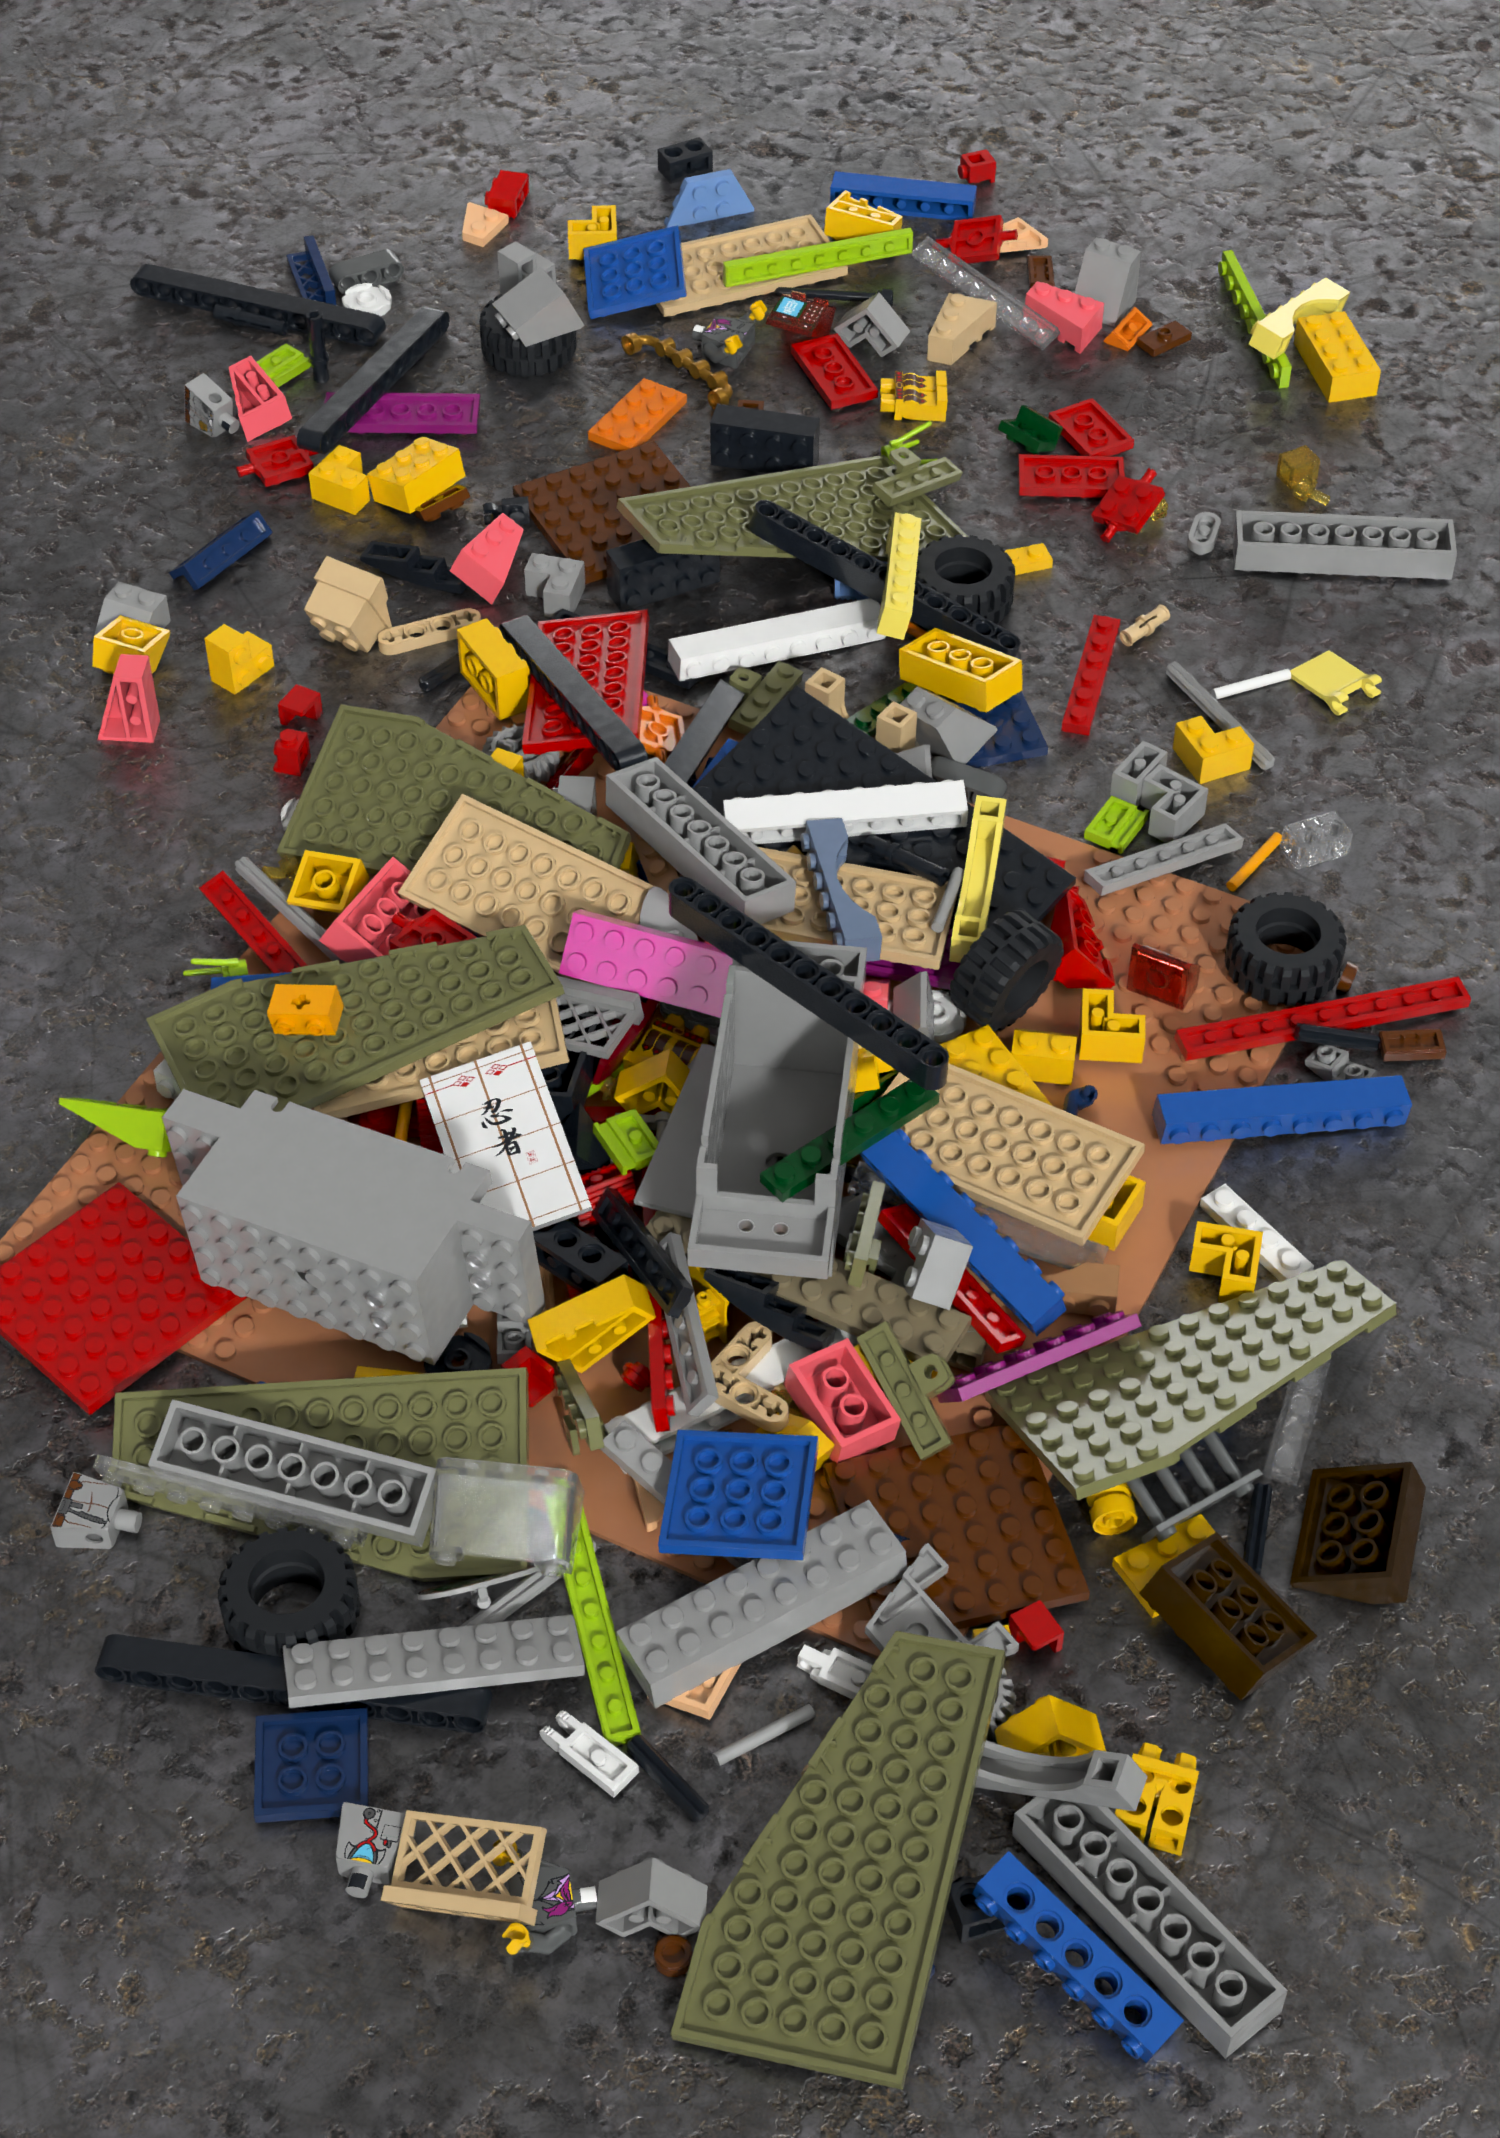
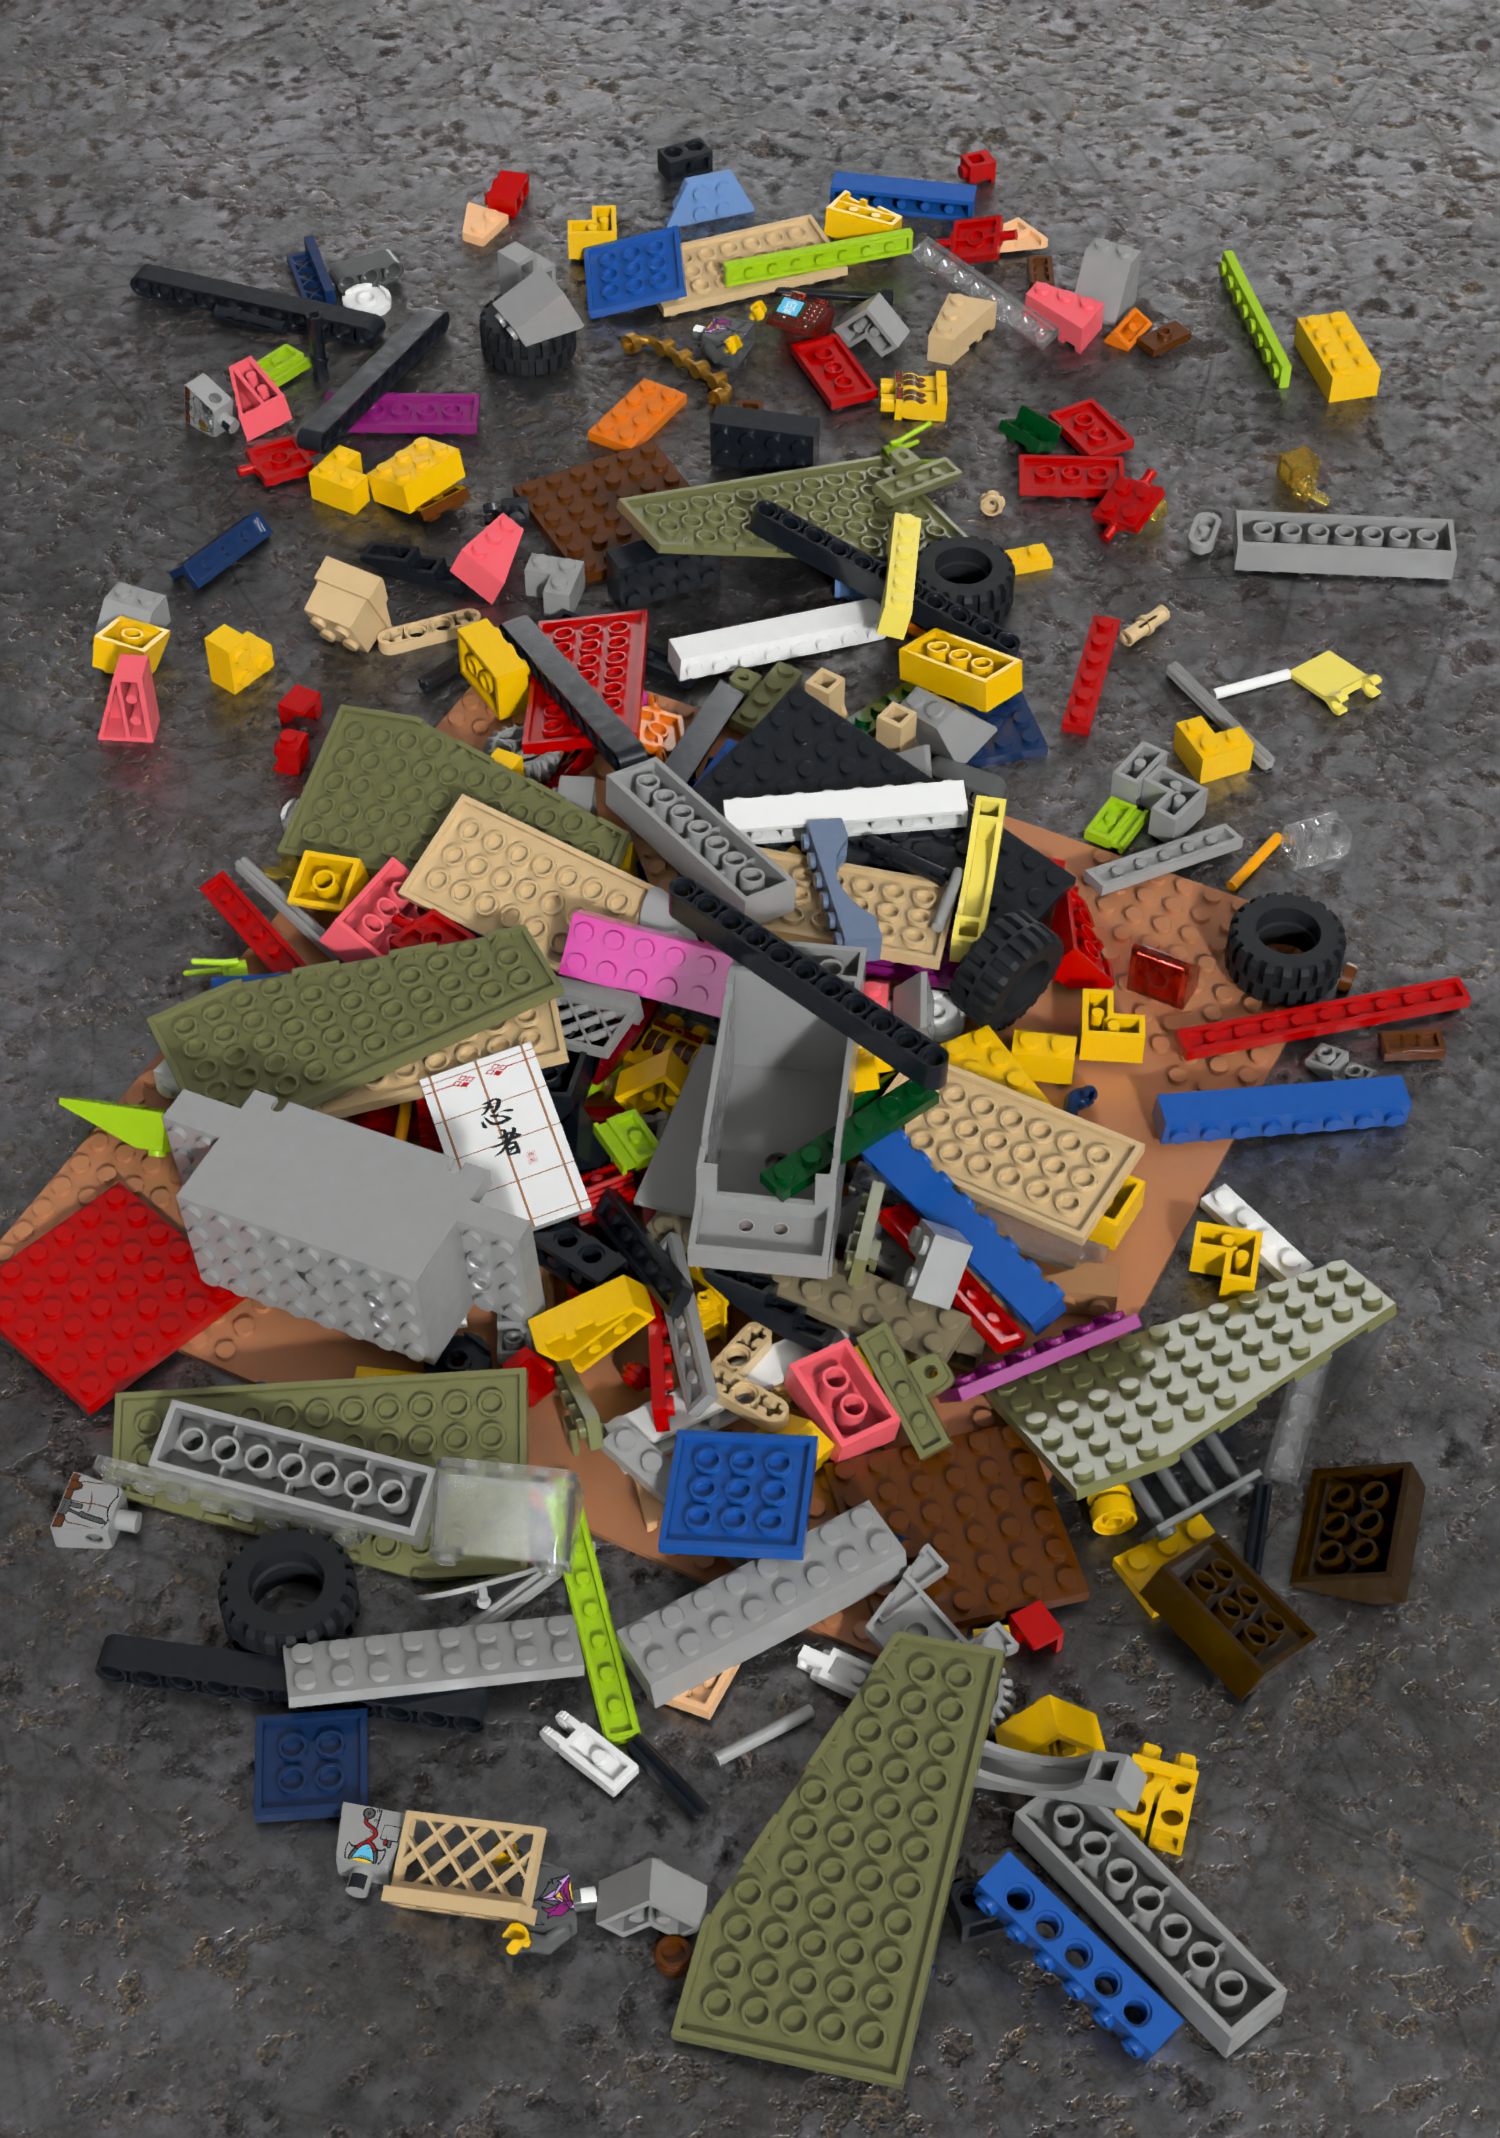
(305, 1009): light orange brick -> none
(989, 509): none -> tan plate
(1276, 329): light yellow arch -> none
(1336, 1037): black axle -> none

